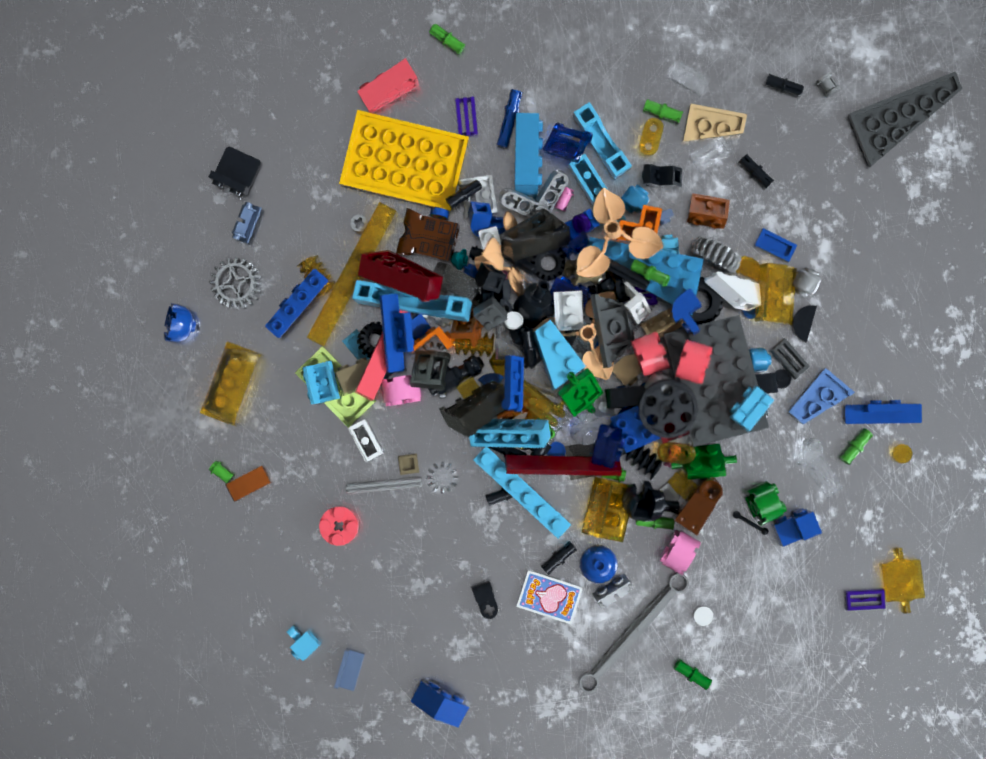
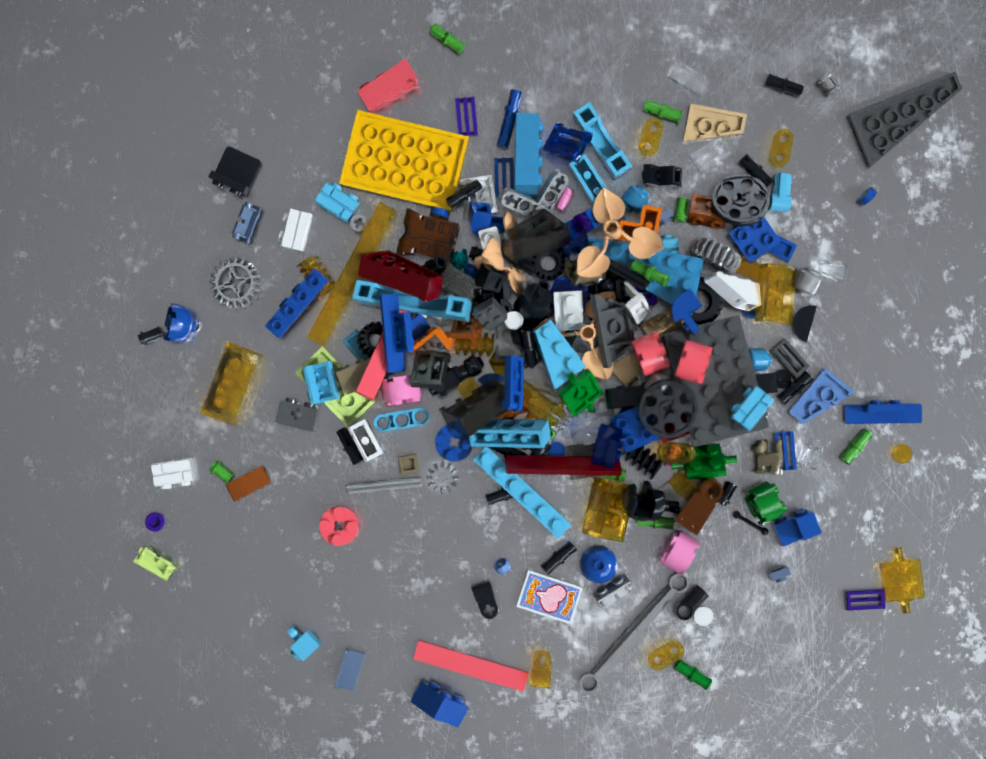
(149, 336): none -> black pin
(154, 564): none -> yellowish green hinge
(155, 521): none -> dark purple tile
(173, 472): none -> white brick
(286, 417): none -> dark grey brick
(296, 230): none -> white brick
(337, 202): none -> medium azure brick
(349, 446): none -> black axle
(392, 417): none -> medium azure beam
(435, 264): none -> black pin
(452, 453): none -> blue plate
(471, 665): none -> coral tile
(502, 566): none -> medium blue hinge
(503, 161): none -> blue tile
(541, 672): none -> clear yellow piece
(666, 656): none -> clear yellow plate
(681, 210): none -> bright green pin
(692, 602): none -> black piece
(728, 491): none -> black pin
(740, 192): none -> wedge
(754, 239): none -> blue hinge
(773, 459): none -> dark tan animal
(779, 574): none -> sand blue plate
(780, 148): none -> clear yellow plate
(781, 198): none -> medium azure piece
(785, 452): none -> blue tile
(795, 388): none -> black pin
(833, 268): none -> clear cone
(867, 196): none -> blue tile

